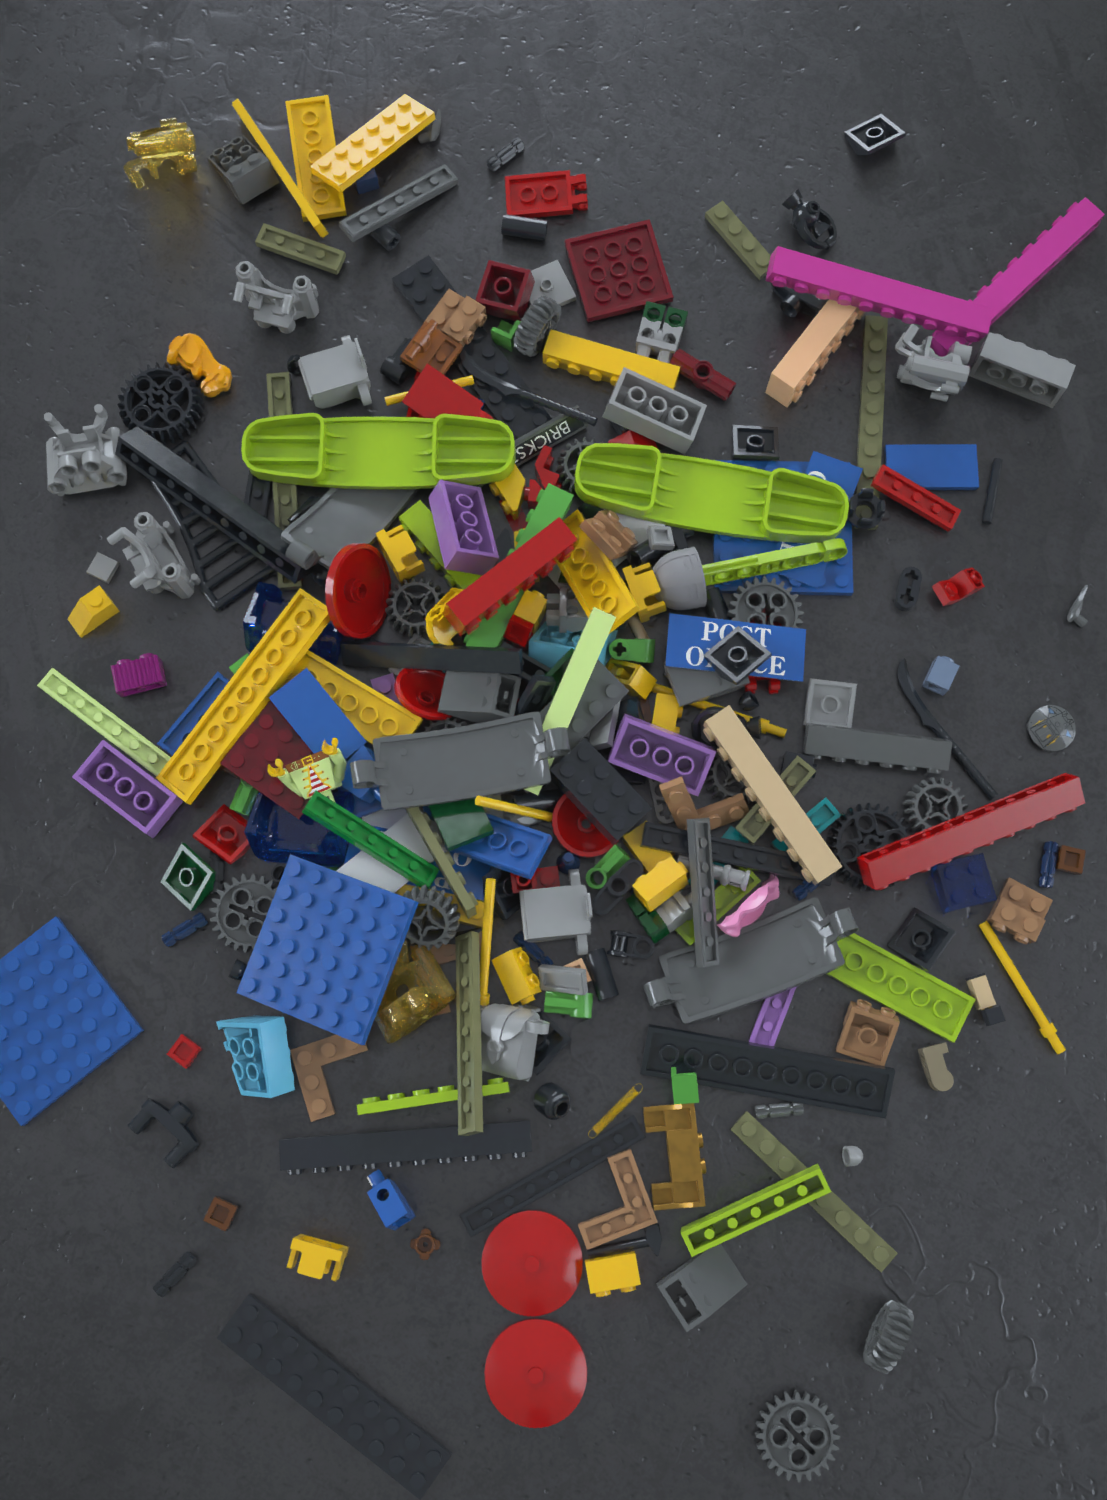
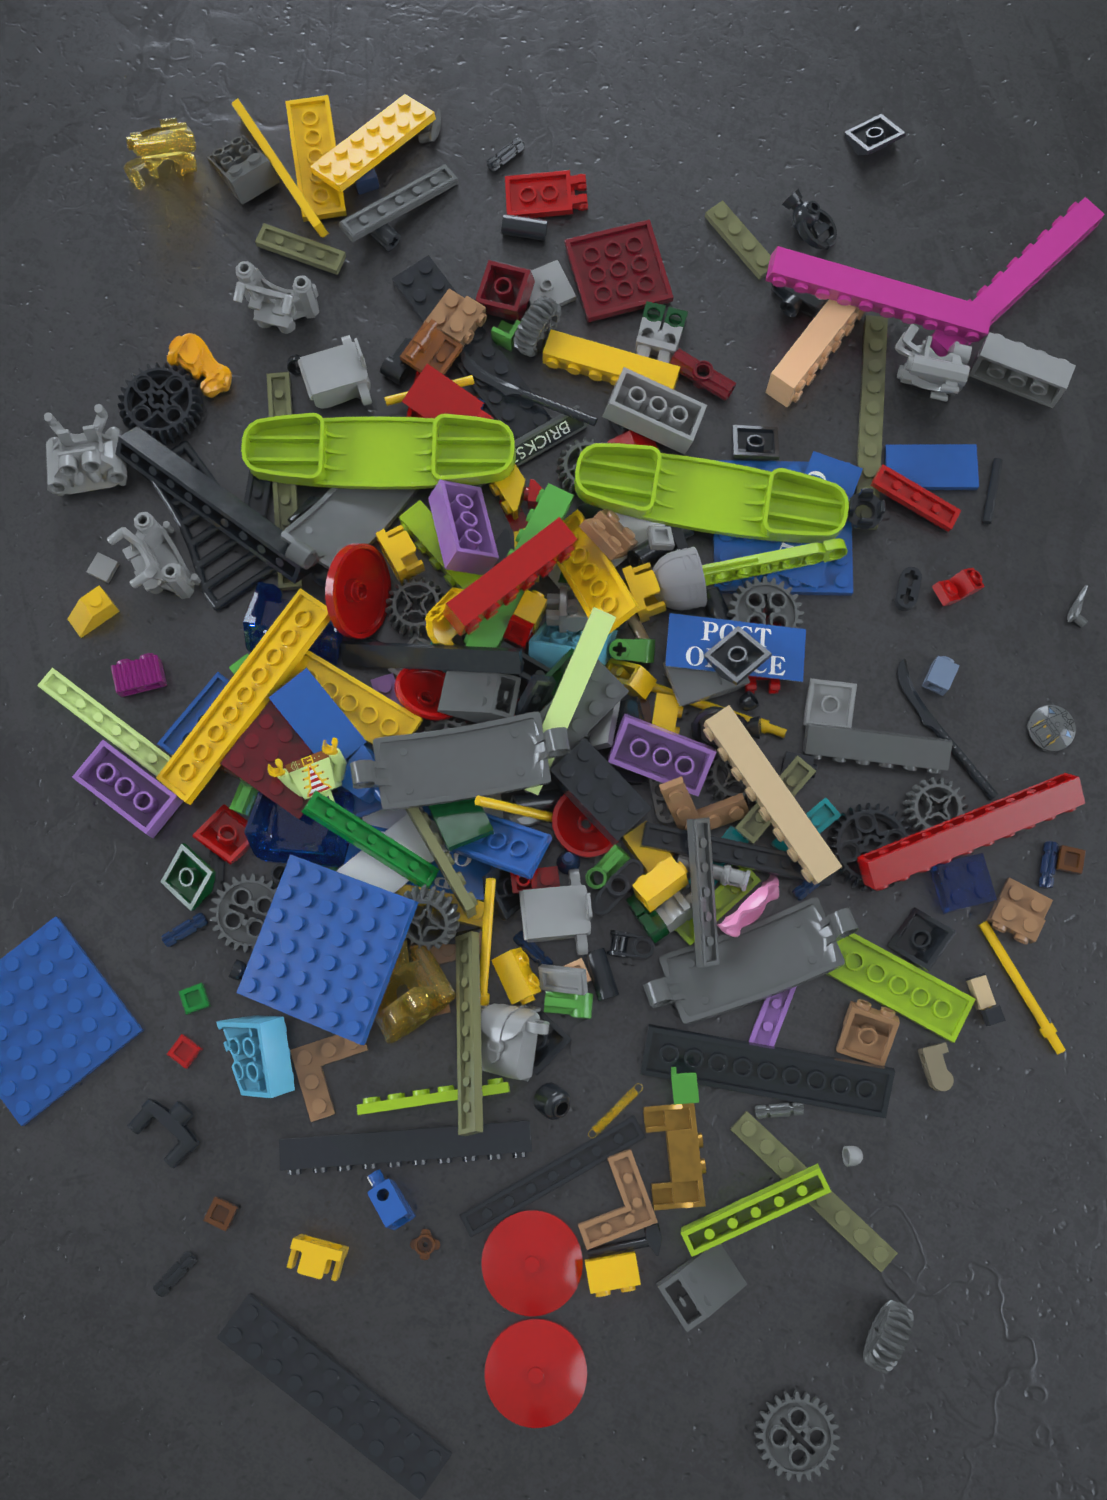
(194, 998): none -> green tile
(542, 469): red slope -> none

